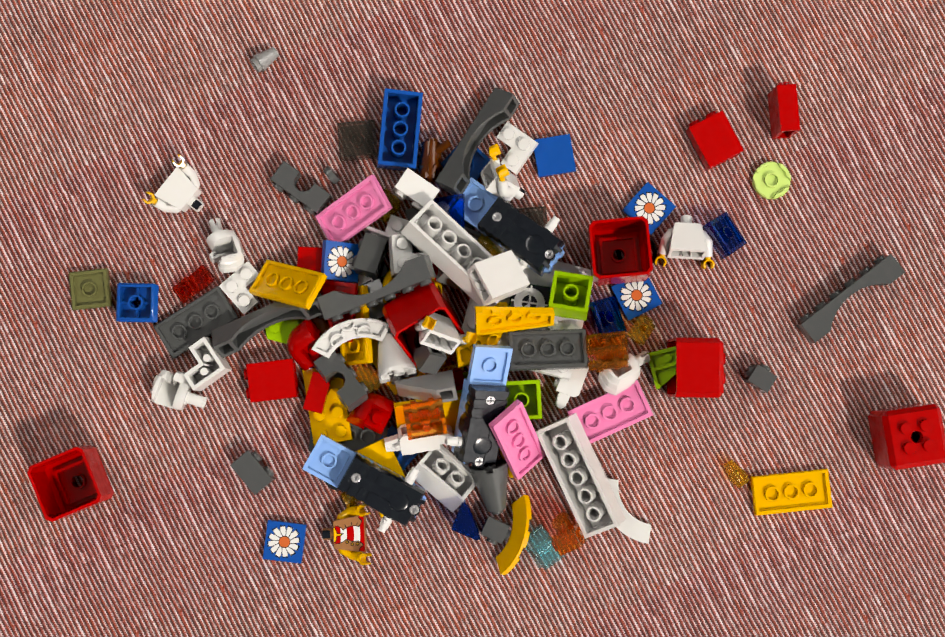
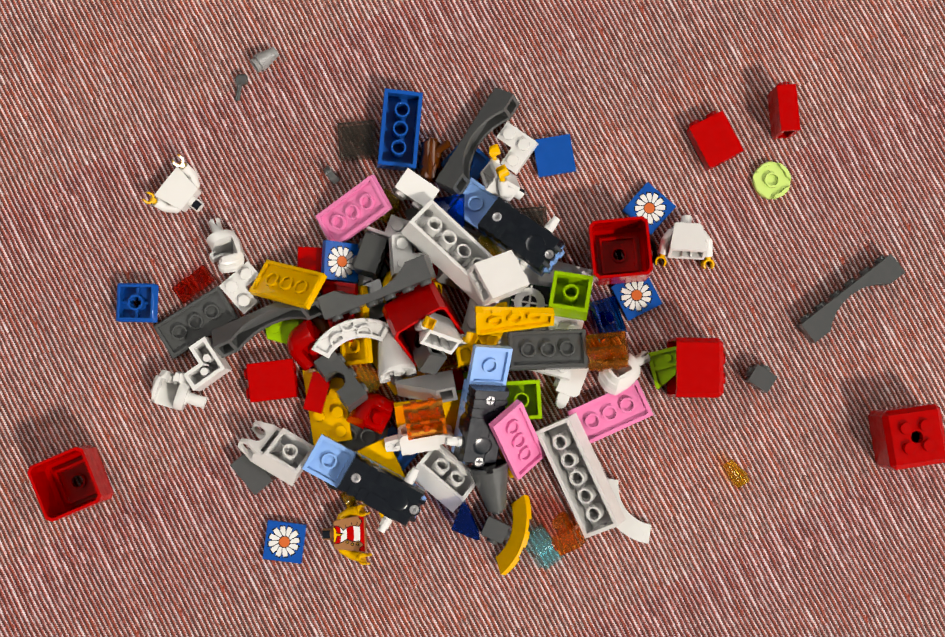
(90, 289): olive tile -> none
(241, 79): none -> dark grey hand
(277, 451): none -> white brick
(286, 179): dark grey arch -> none
(641, 329): clear yellow brick -> none
(724, 235): clear blue slope -> none
(791, 492): yellow tile -> none

